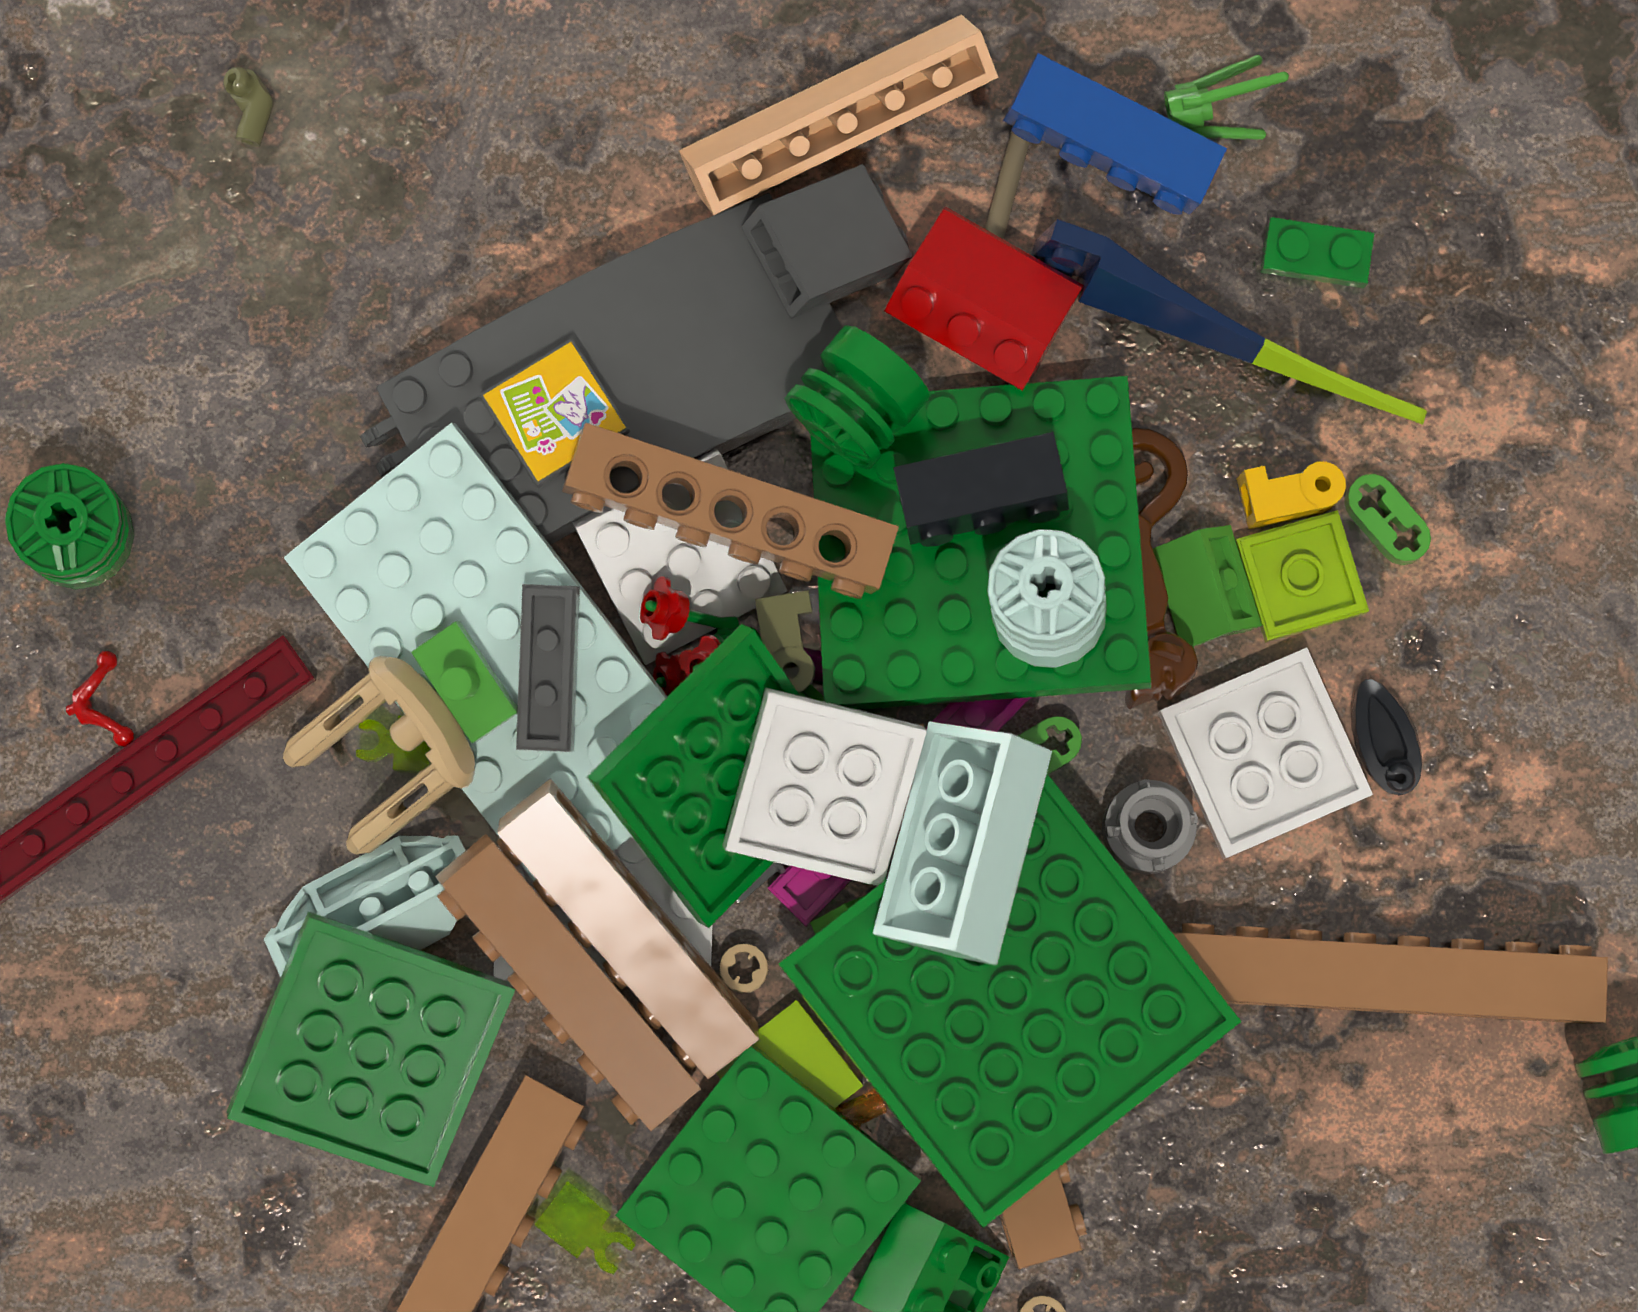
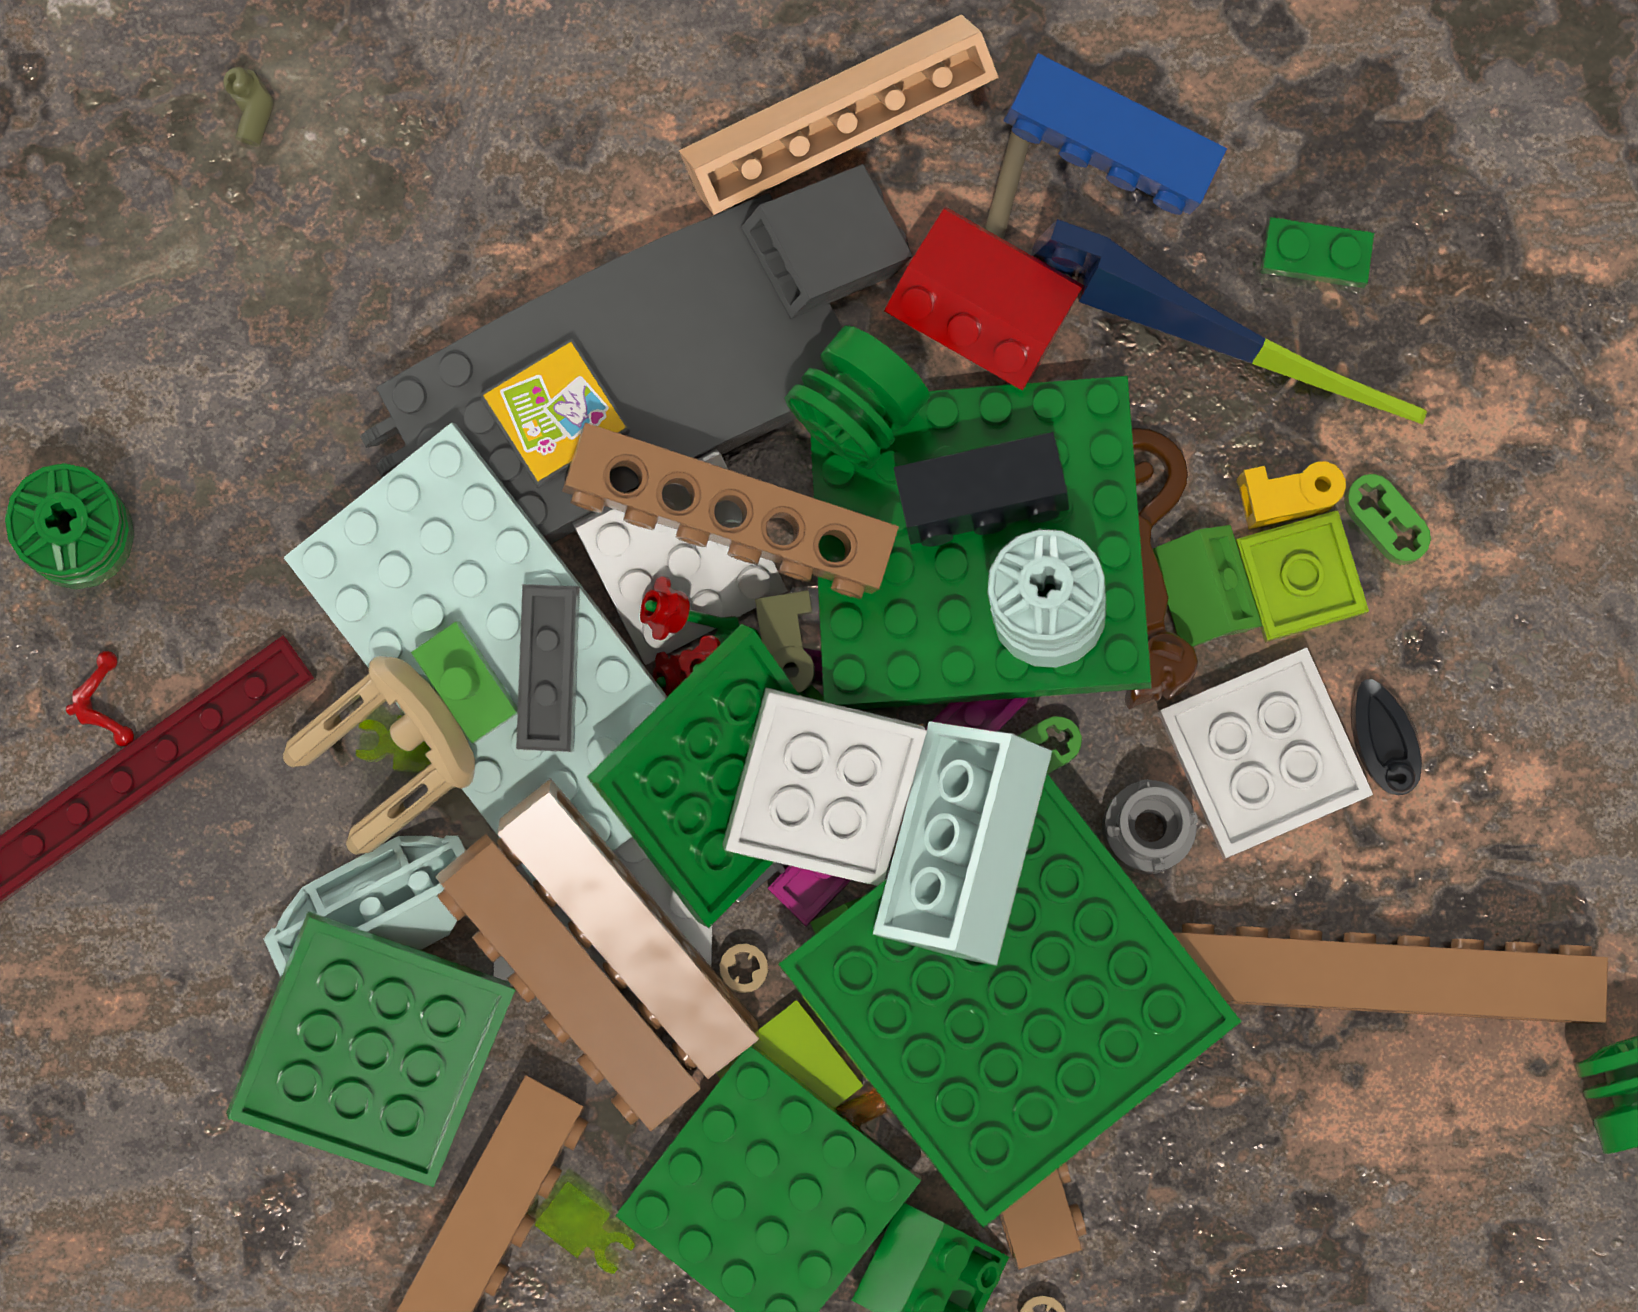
(1192, 104): bright green plant -> none

